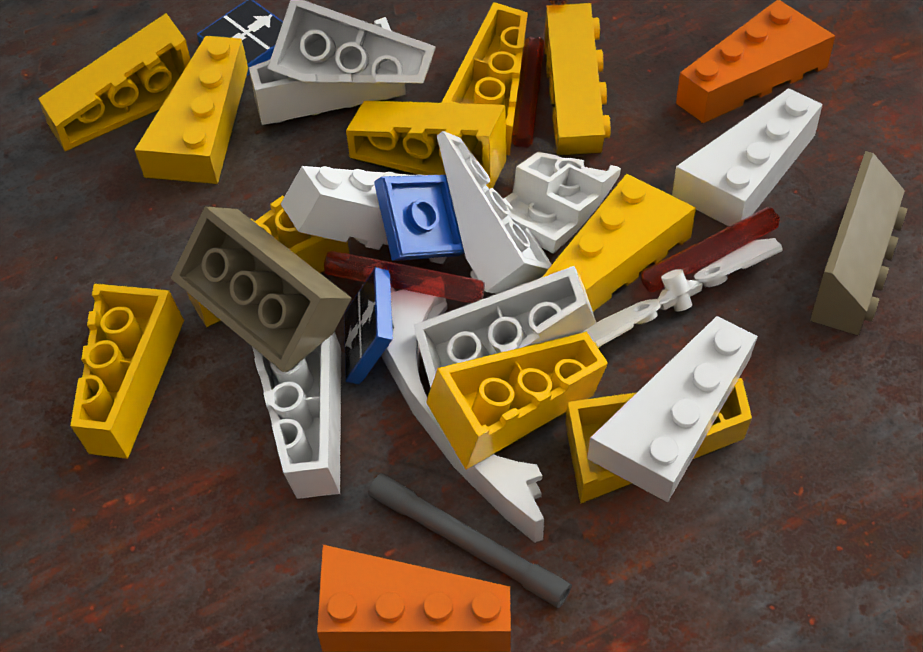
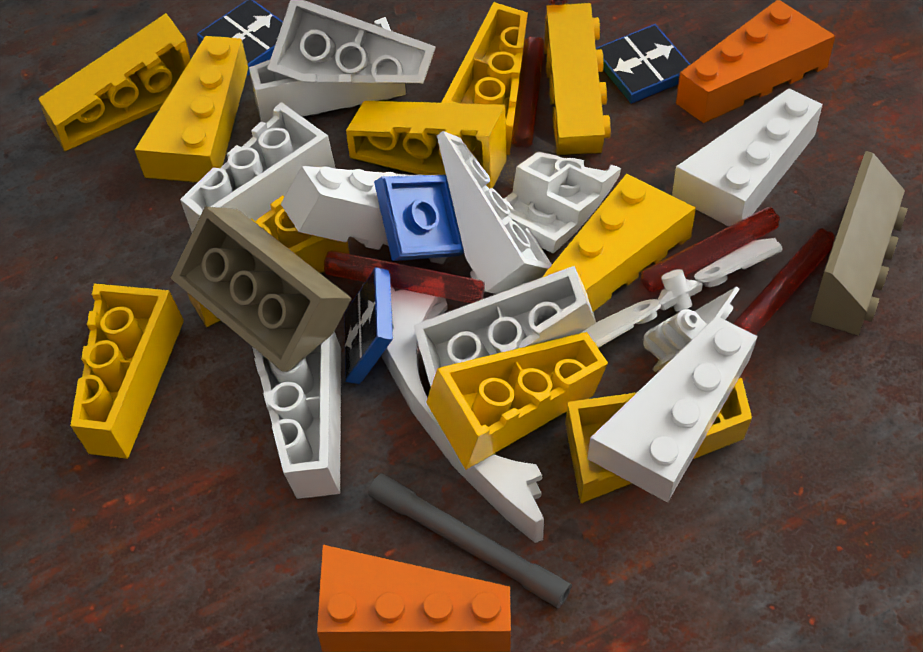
(261, 167): none -> white wedge
(643, 63): none -> black tile
(677, 331): none -> white hinge
(786, 281): none -> clear red axle

